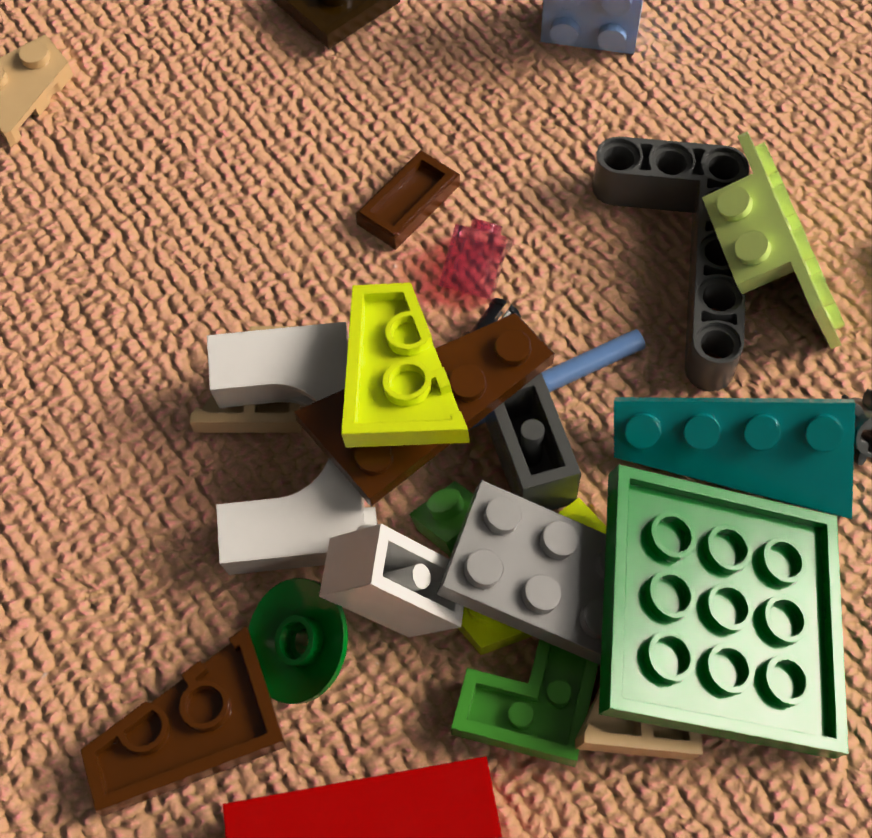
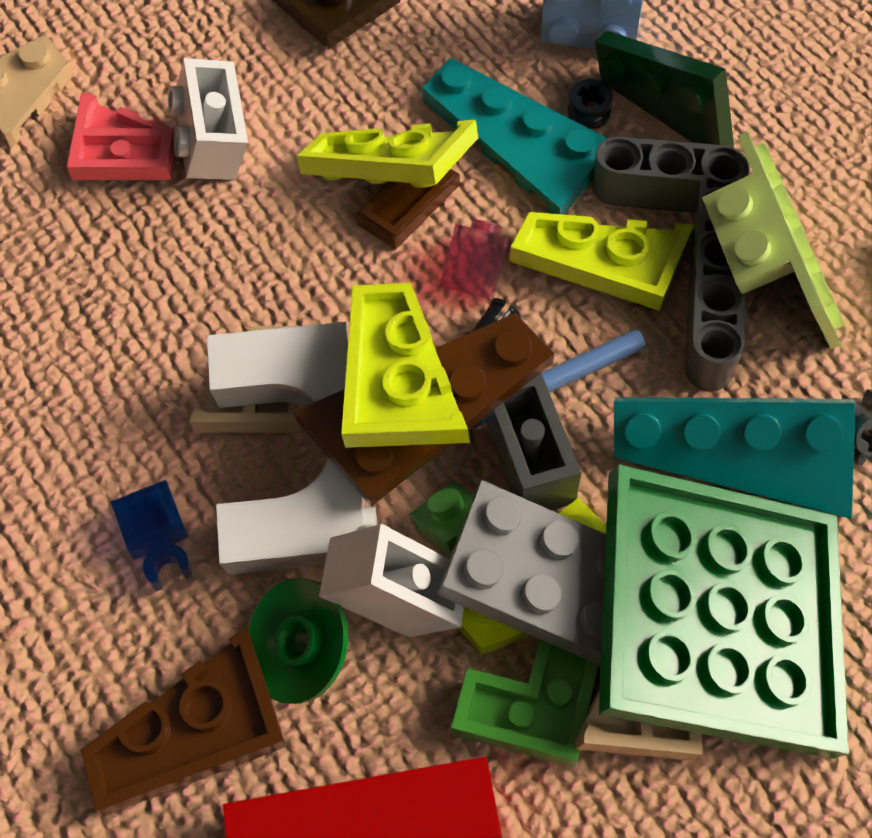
(118, 145): none -> coral wing
(151, 528): none -> clear blue plate
(209, 119): none -> white brick
(406, 157): none -> neon yellow wing
(531, 140): none -> teal wing
(592, 91): none -> black bush
(612, 259): none -> neon yellow wing
(669, 86): none -> dark green wing

